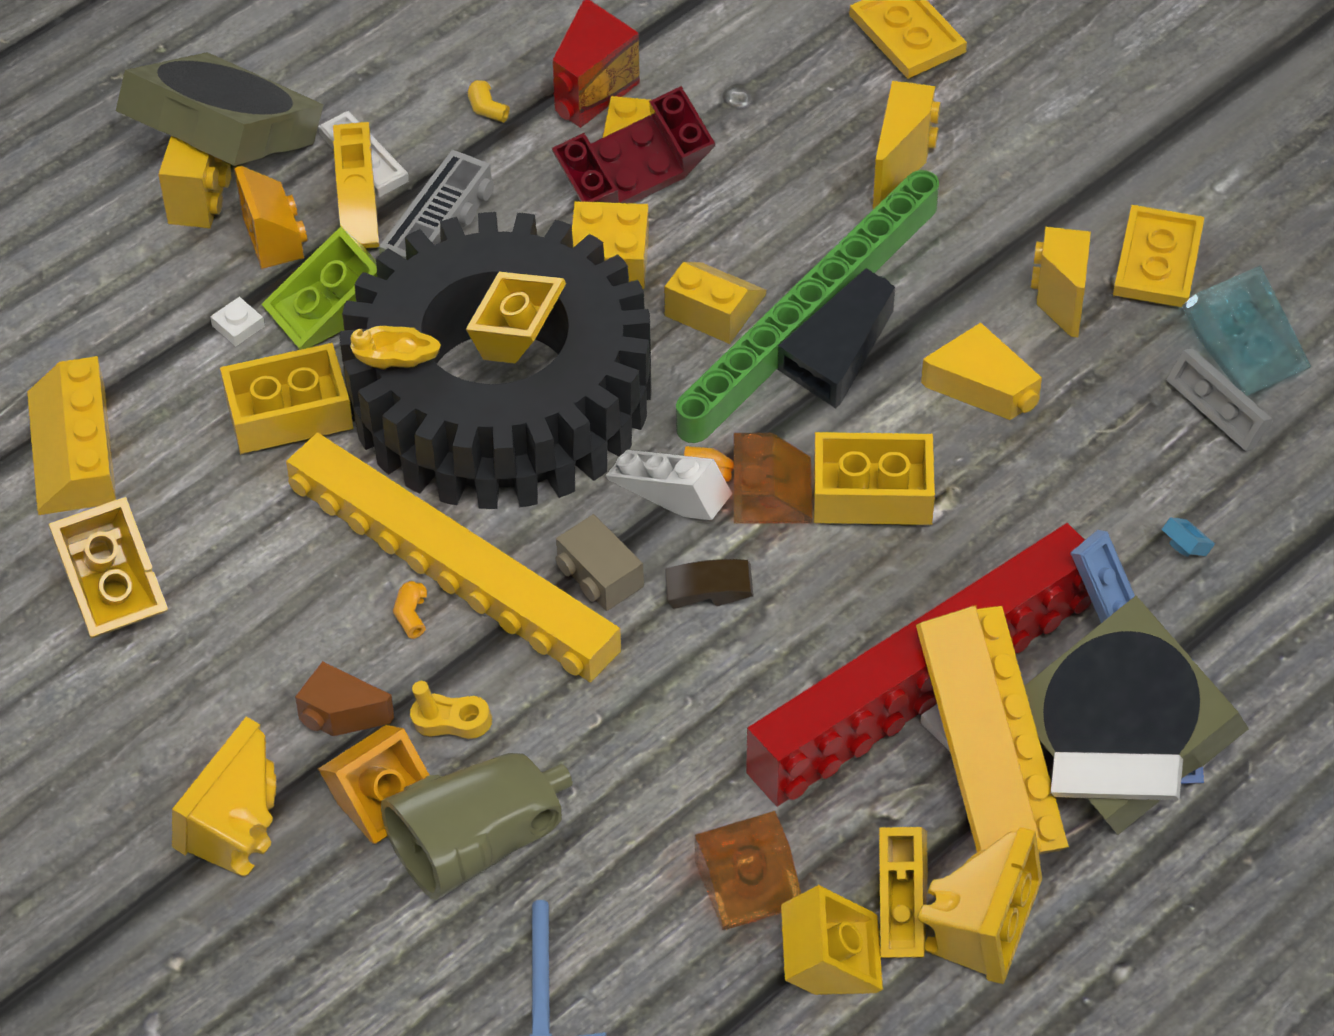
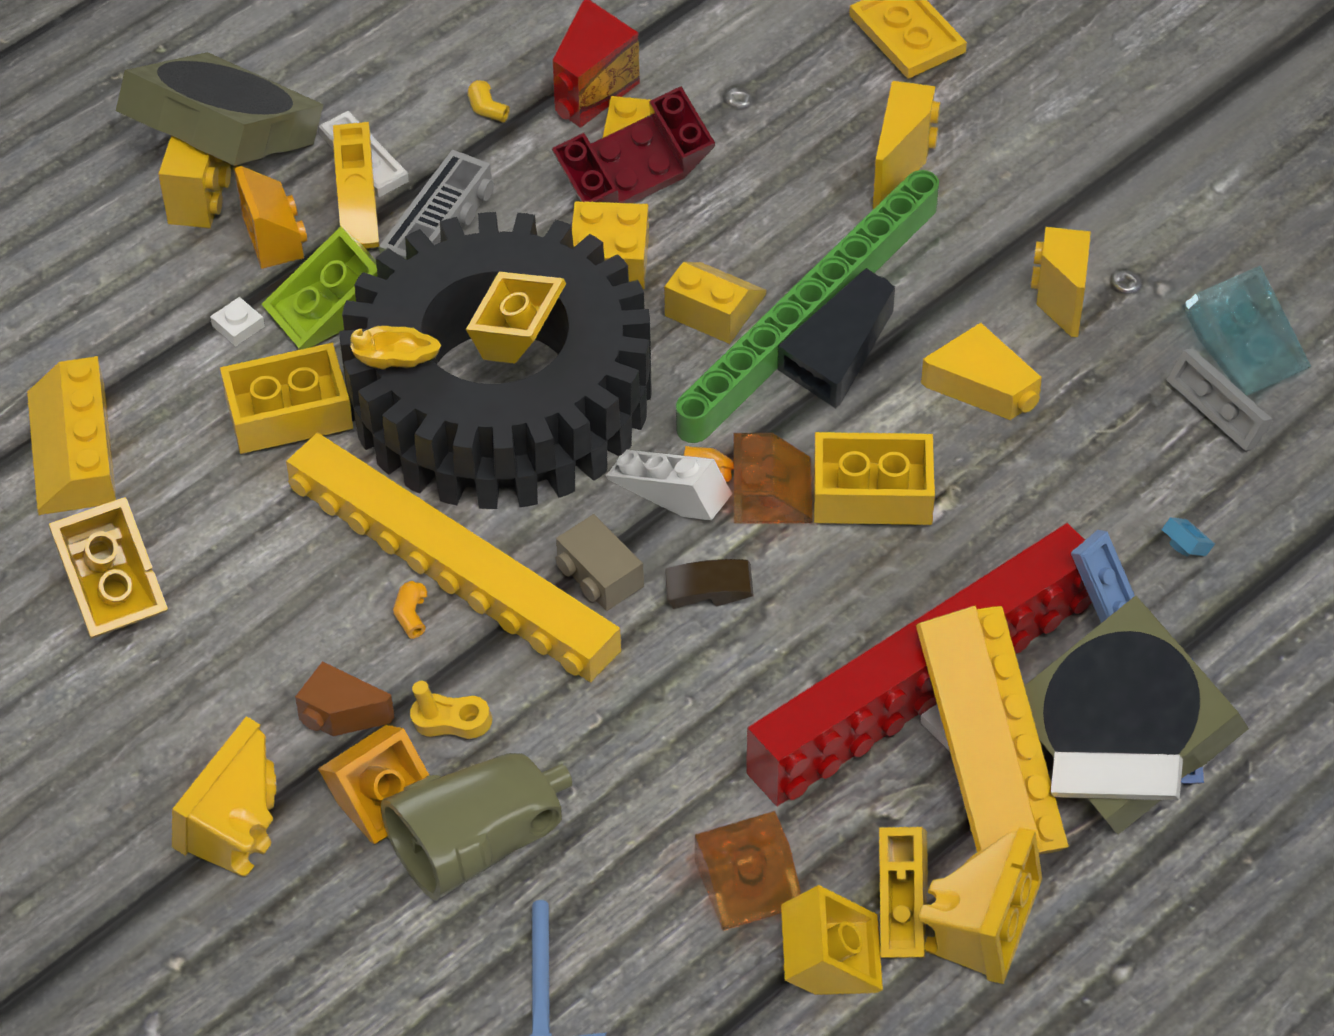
(1158, 256): yellow plate -> none

